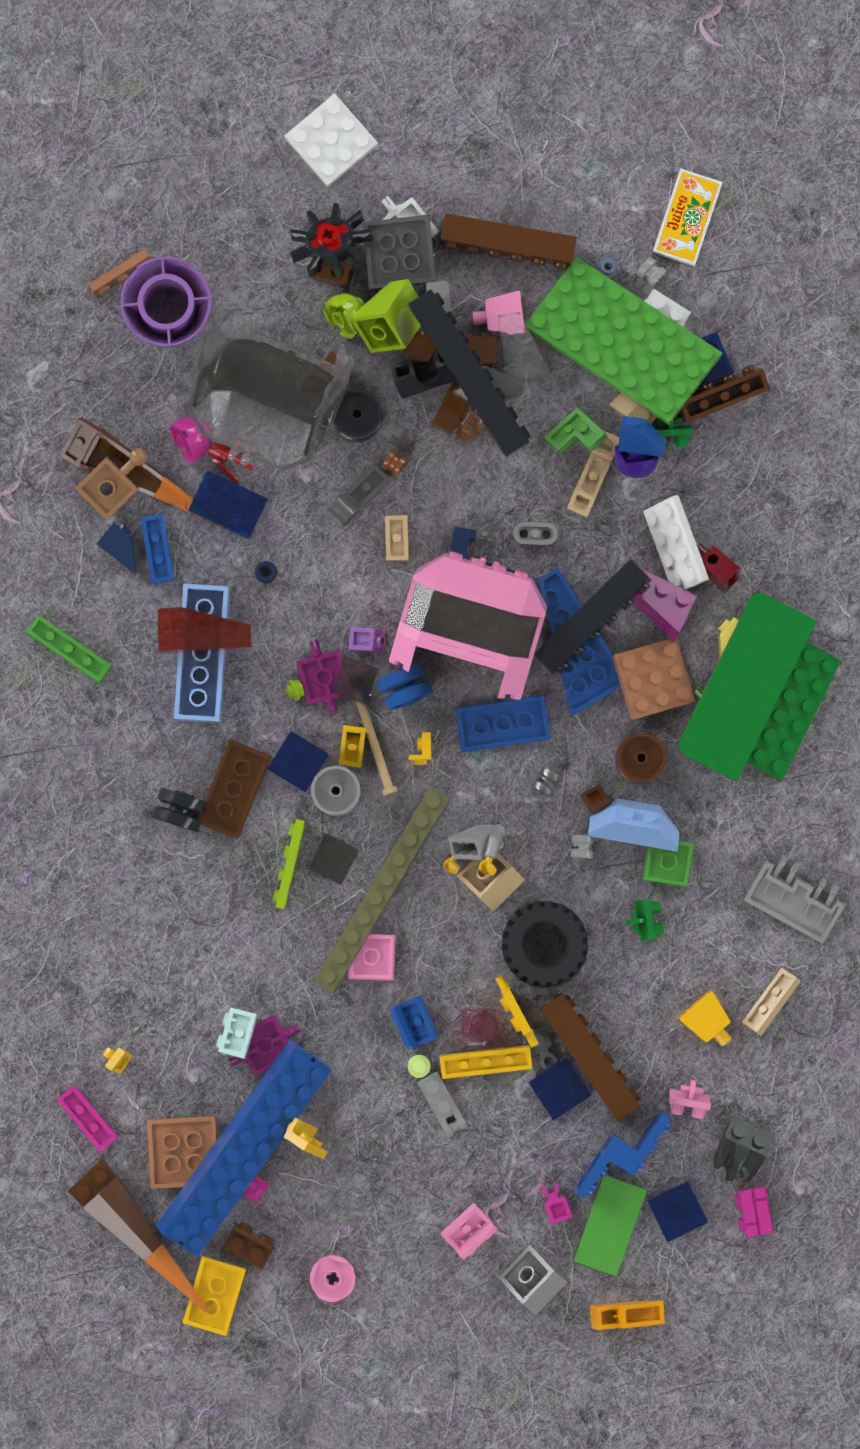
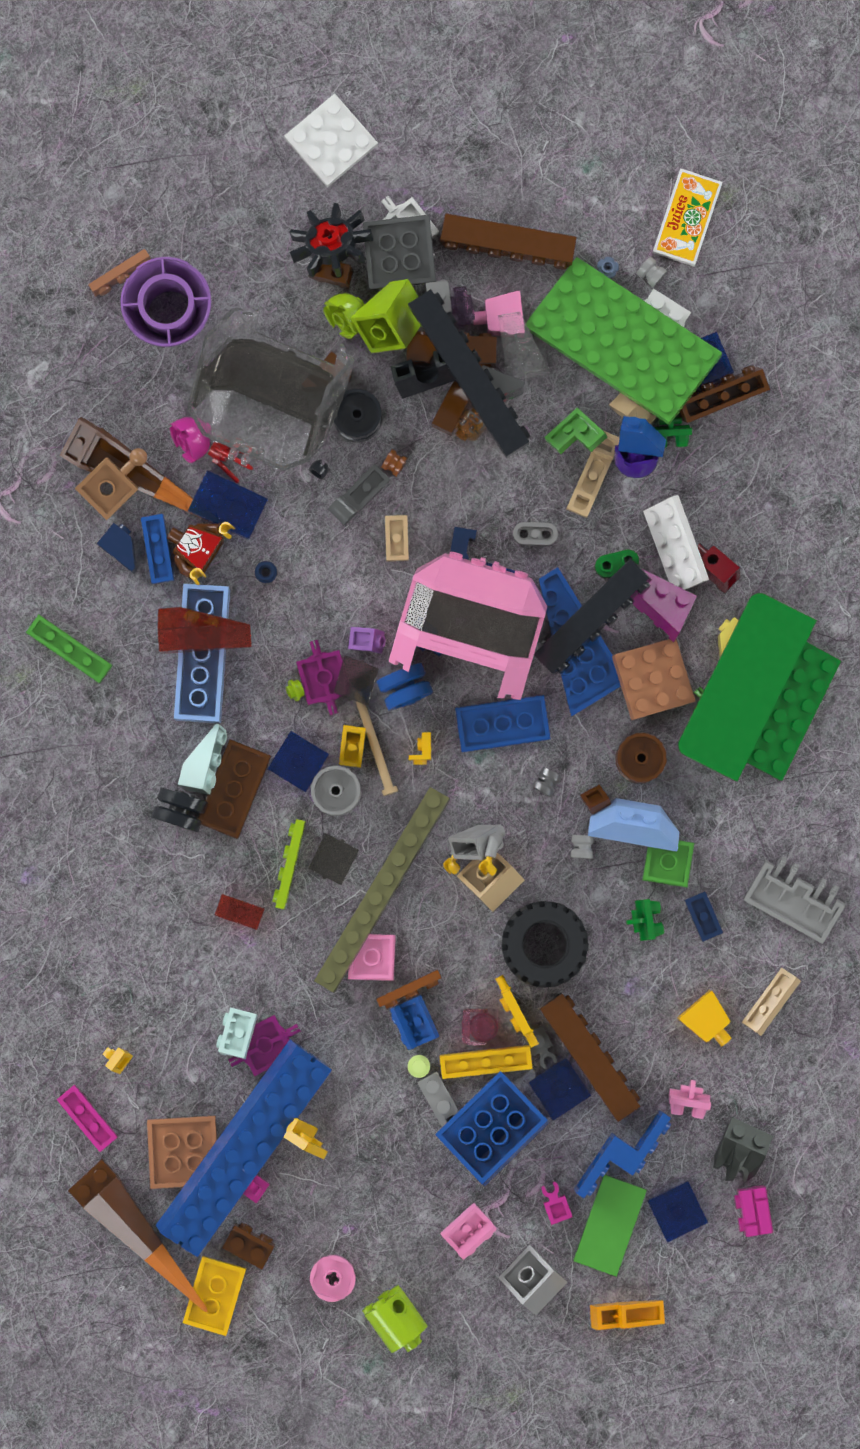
(198, 547): none -> torso
(201, 765): none -> light aqua slope
(239, 911): none -> clear red plate
(318, 469): none -> black hinge
(396, 1320): none -> lime cylinder
(409, 990): none -> dark orange plate
(462, 306): none -> clear purple hips
(492, 1128): none -> blue slope
(616, 561): none -> green plate
(703, 916): none -> dark blue plate

